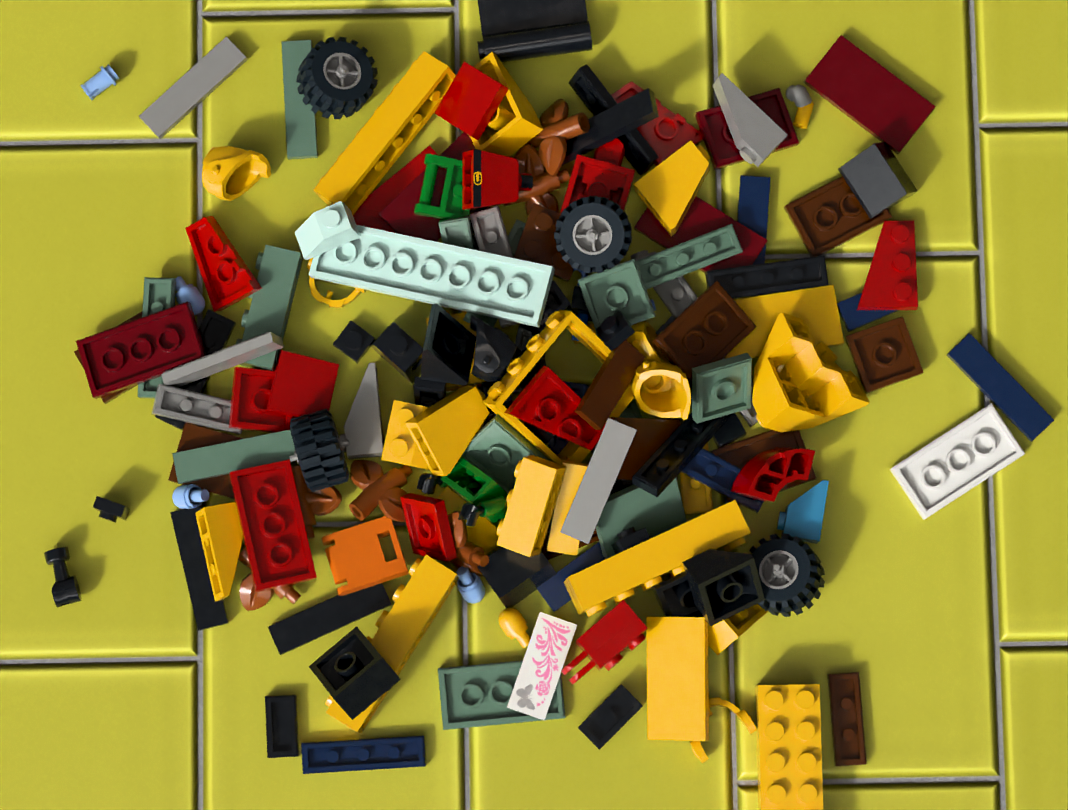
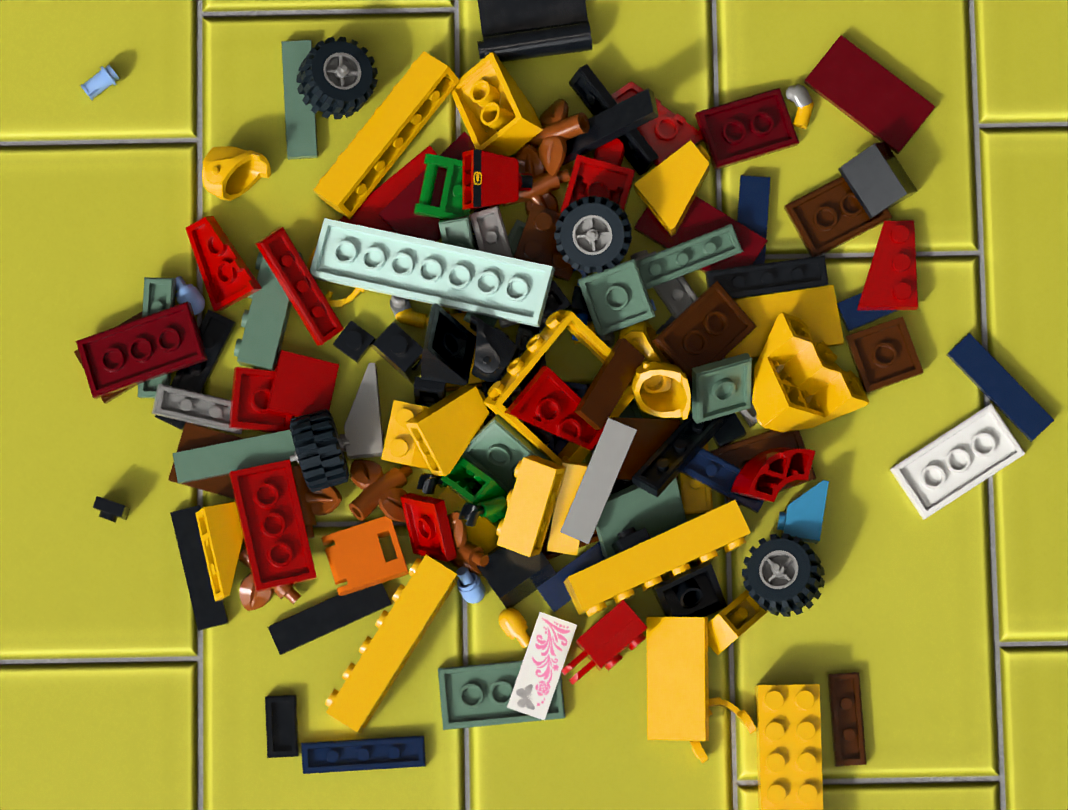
(65, 588): black leg -> none
(189, 496): light blue cylinder -> none
(193, 87): light grey tile -> none
(222, 360): light grey tile -> none
(299, 286): none -> red tile
(326, 230): light aqua slope -> none
(354, 673): black slope -> none
(404, 313): none -> yellow arm
(471, 101): red tile -> none
(610, 716): black plate -> none
(615, 330): black plate -> none
(723, 583): black slope -> none
(750, 127): light grey slope -> none

